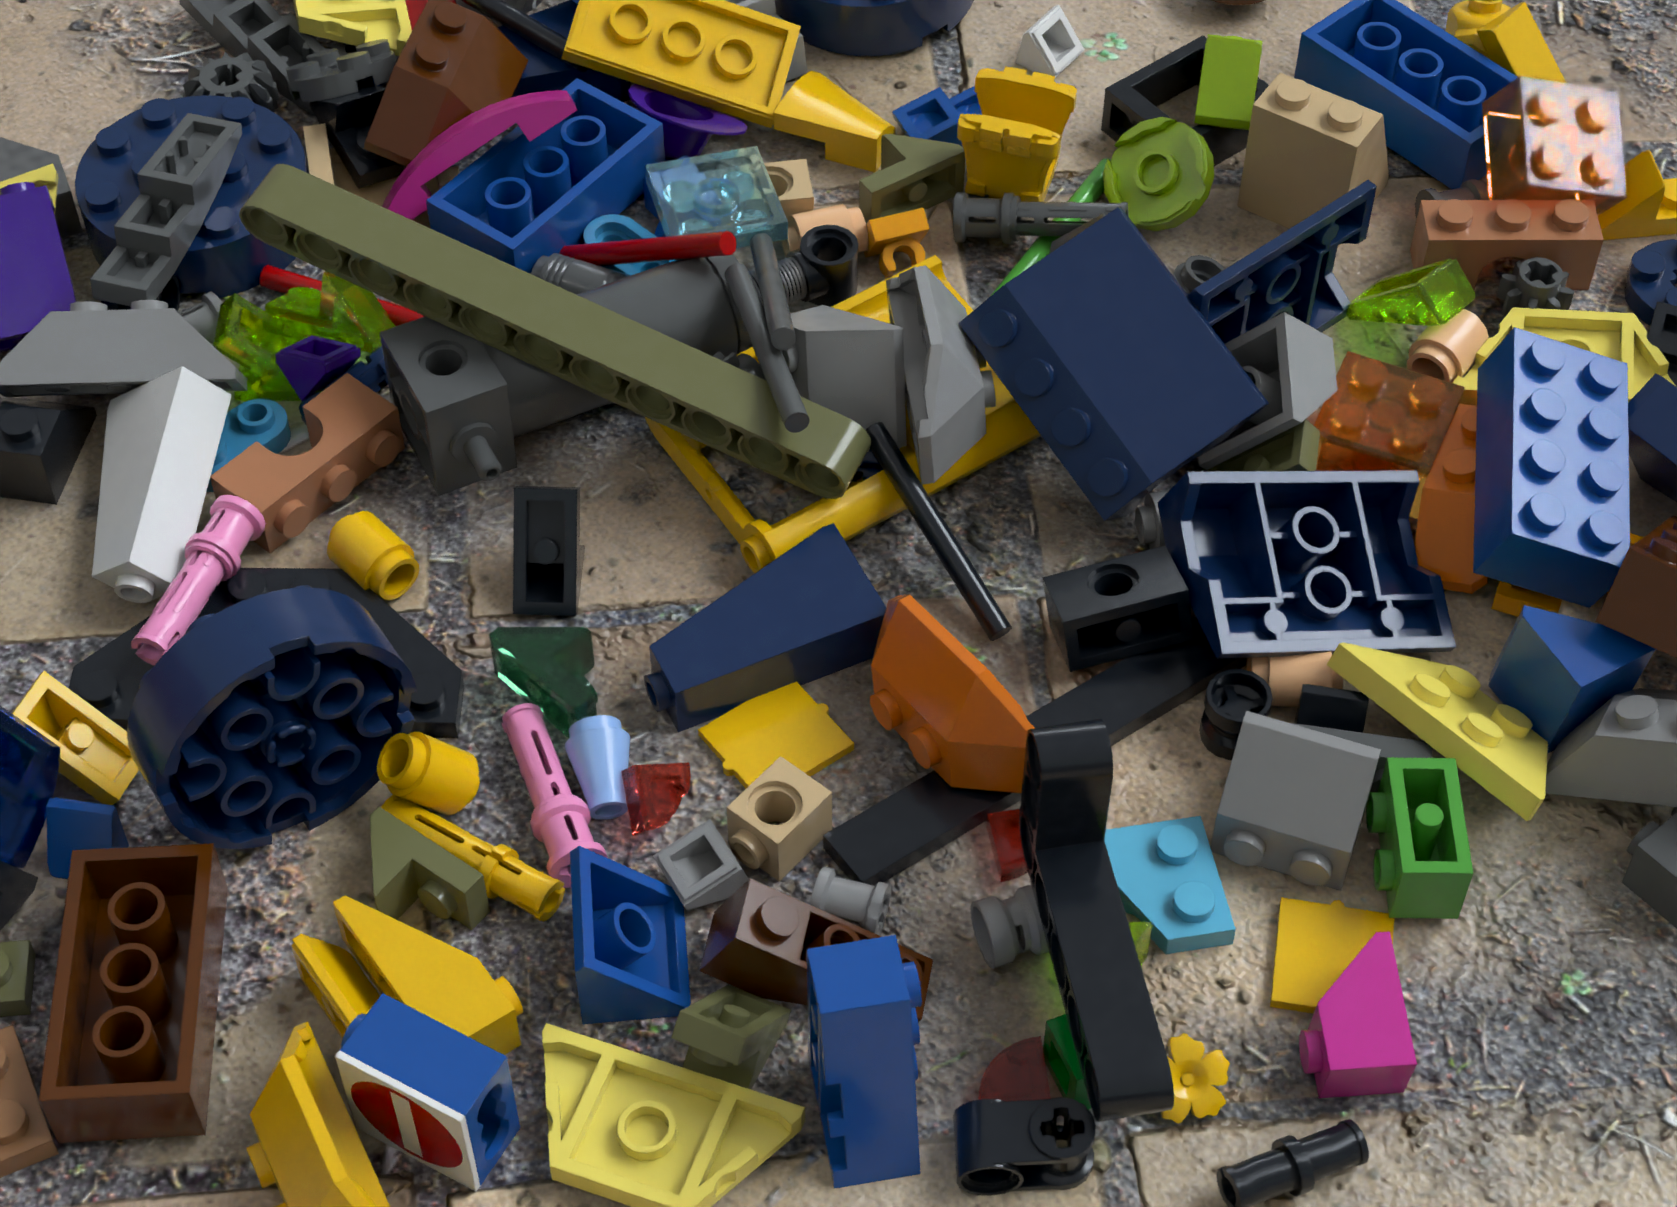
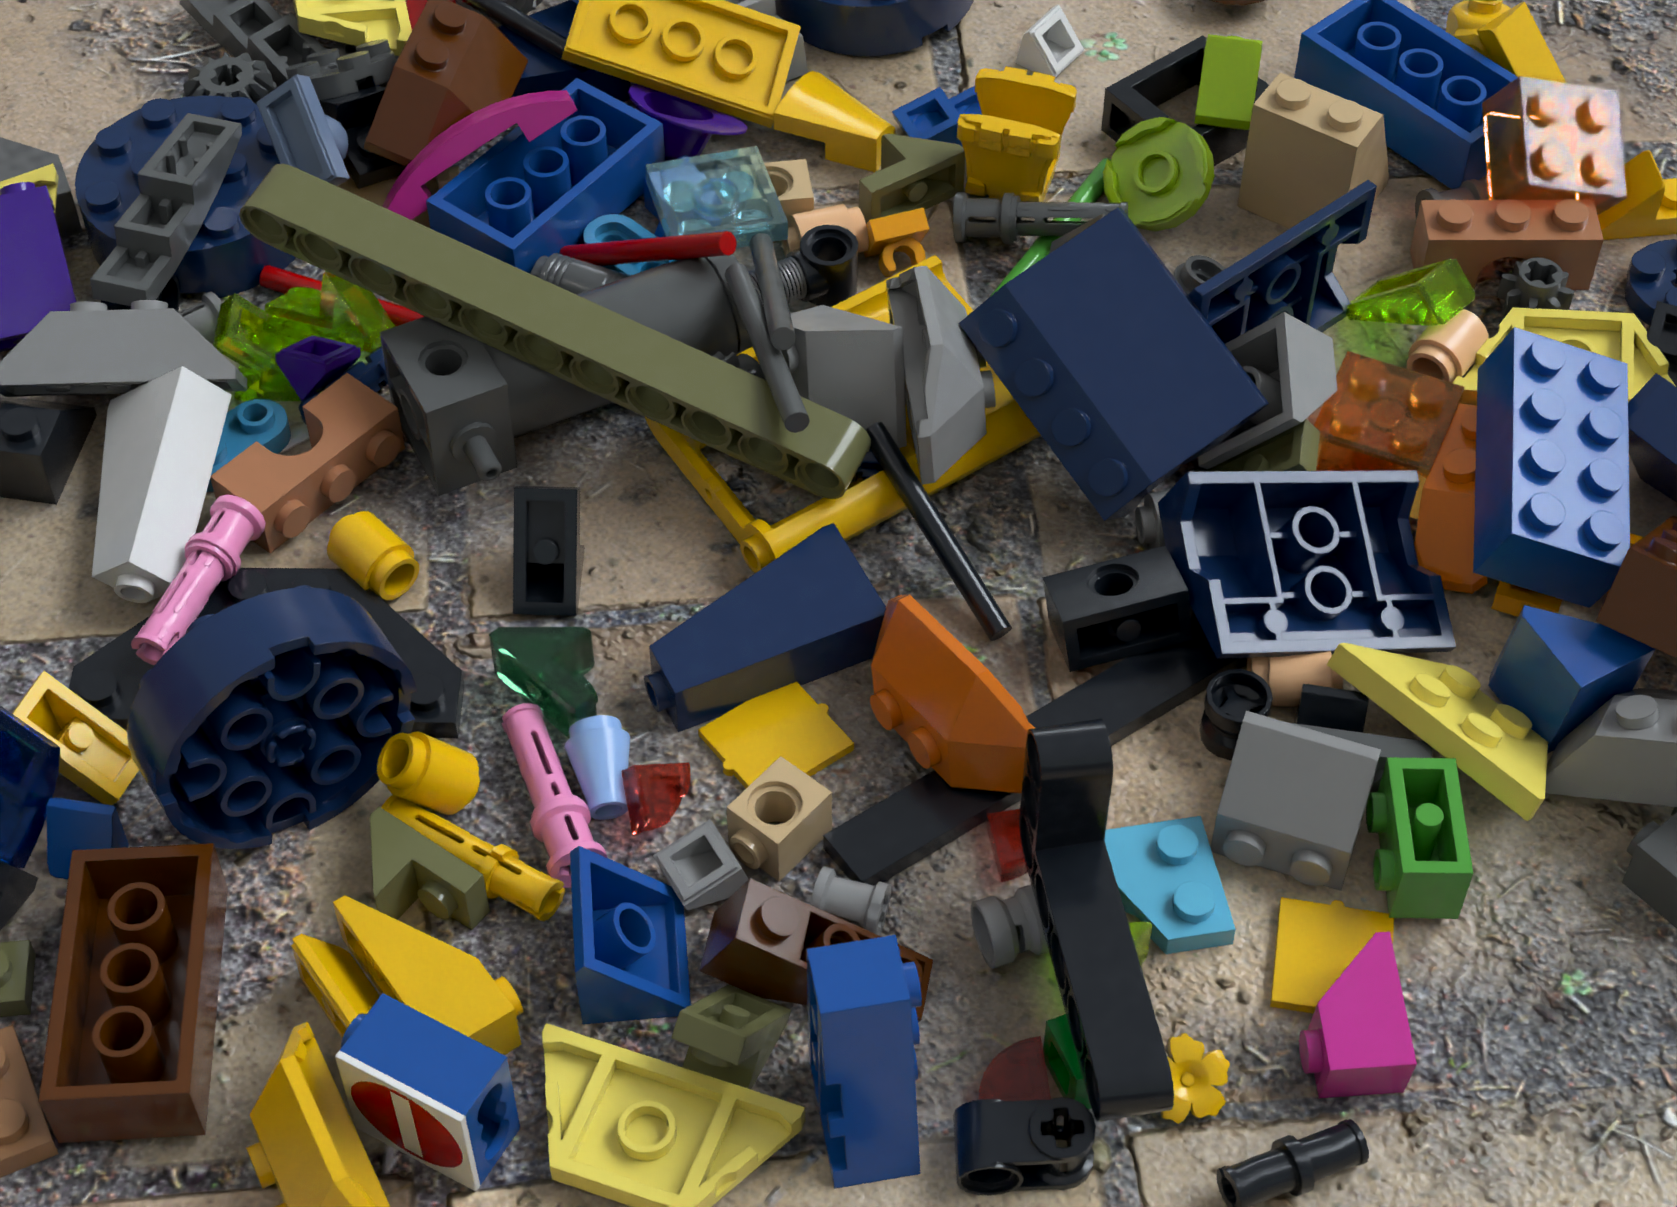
(303, 132): none -> sand blue tile

